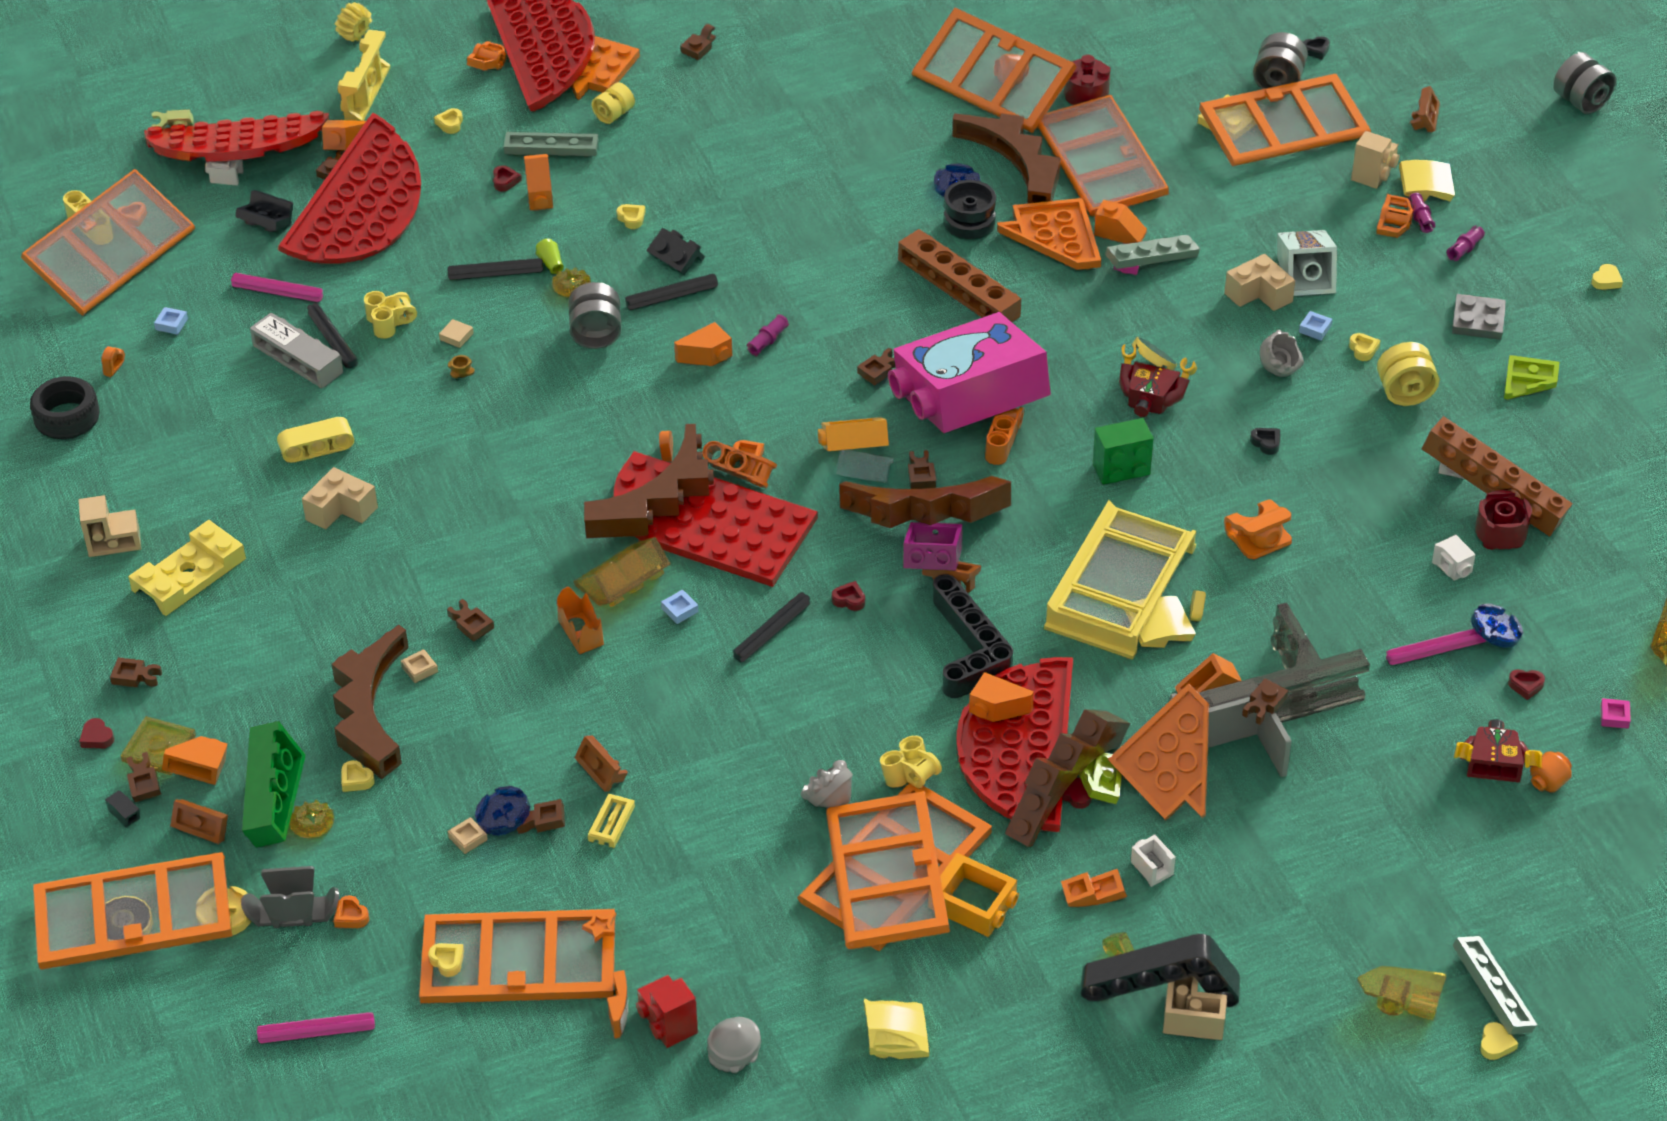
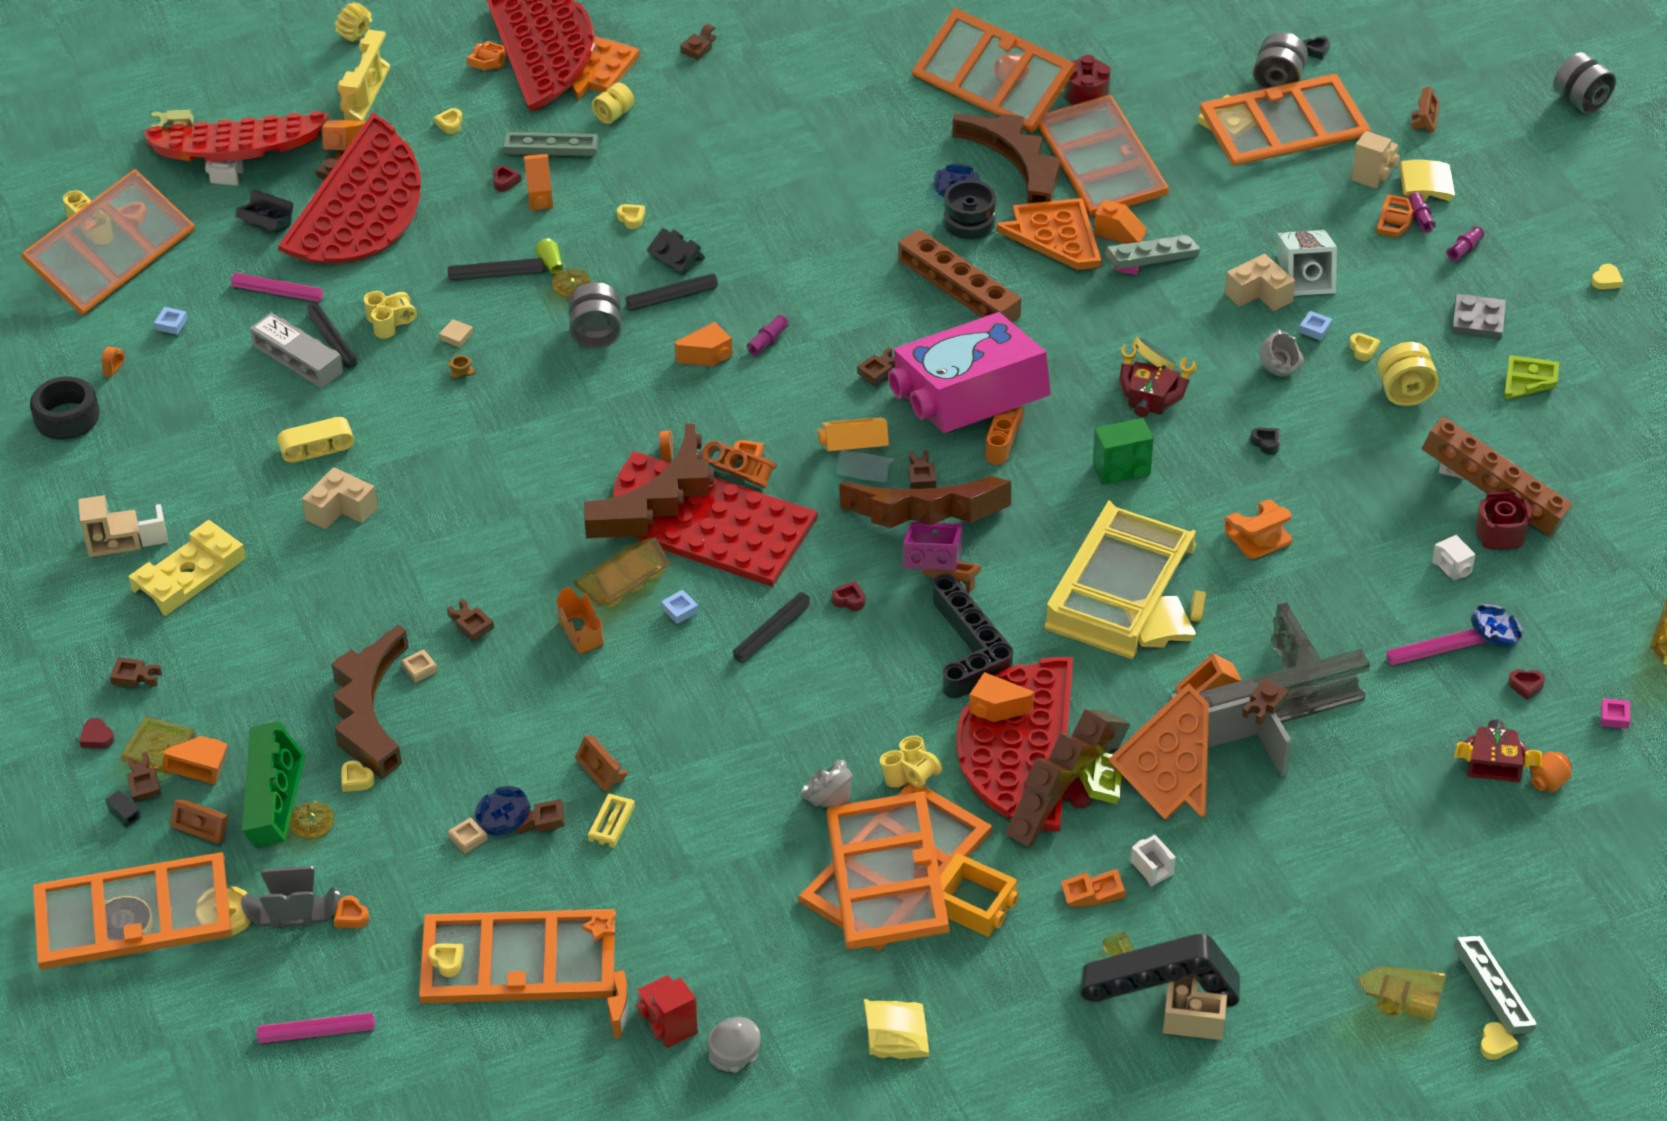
(154, 530): none -> white panel

